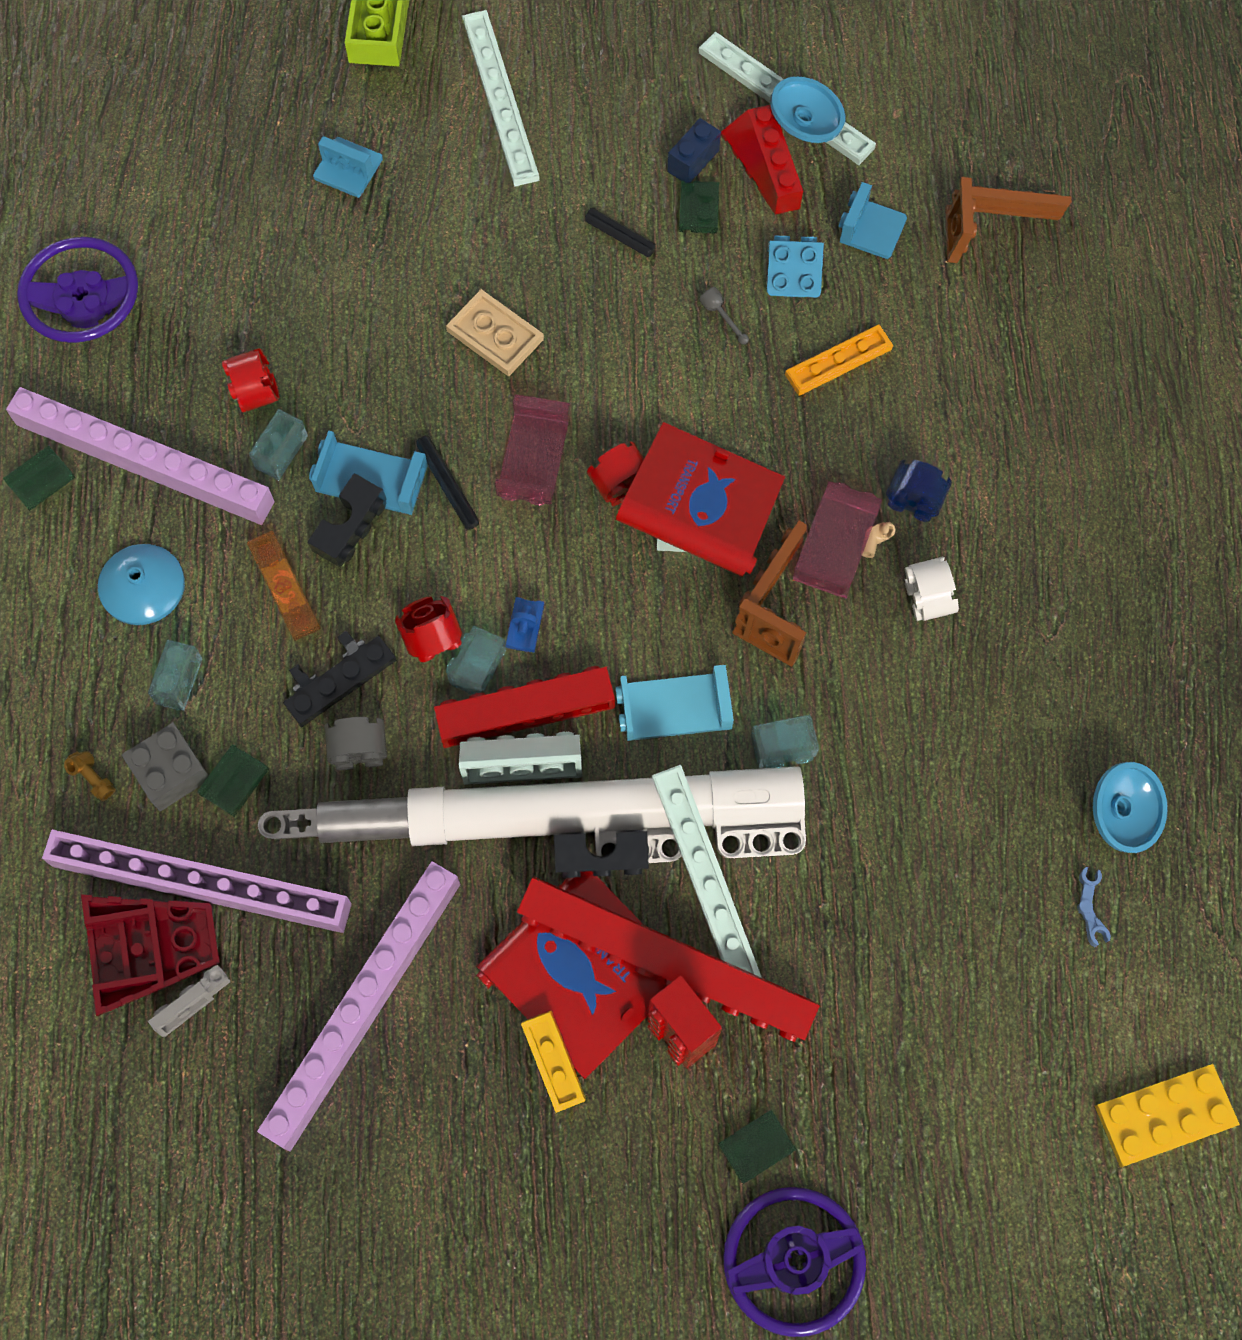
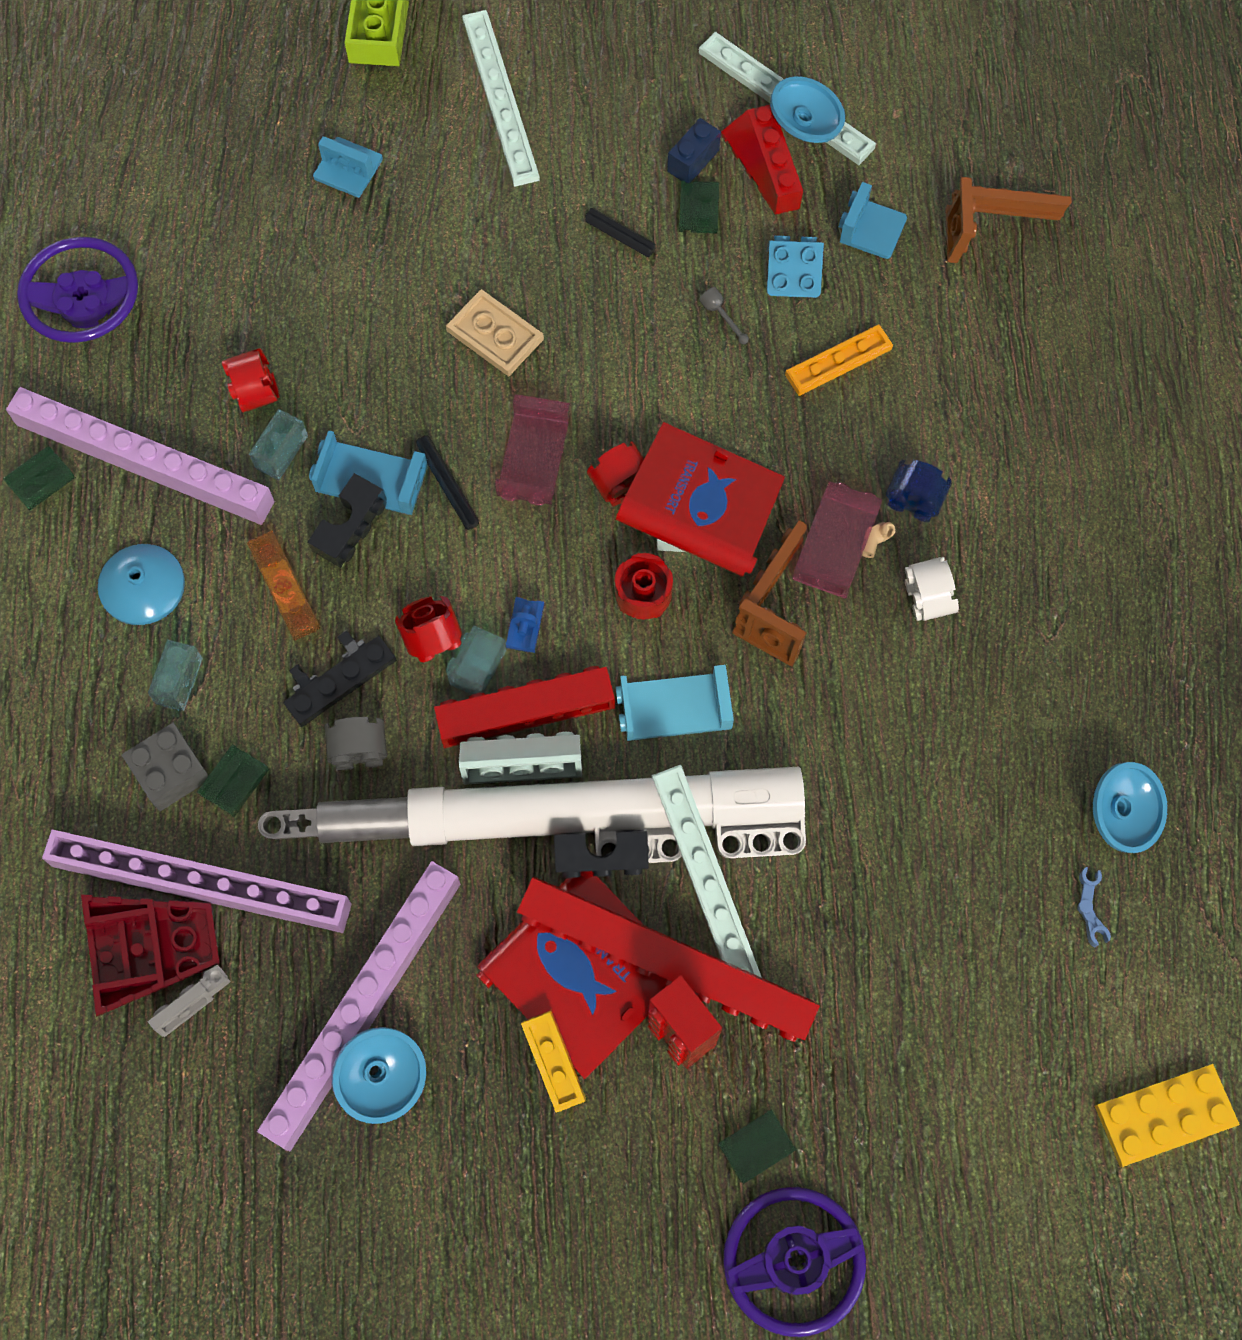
(82, 764): pearl gold bar -> none
(394, 1086): none -> dark azure dish
(639, 601): none -> red brick
(785, 742): clear light blue brick -> none

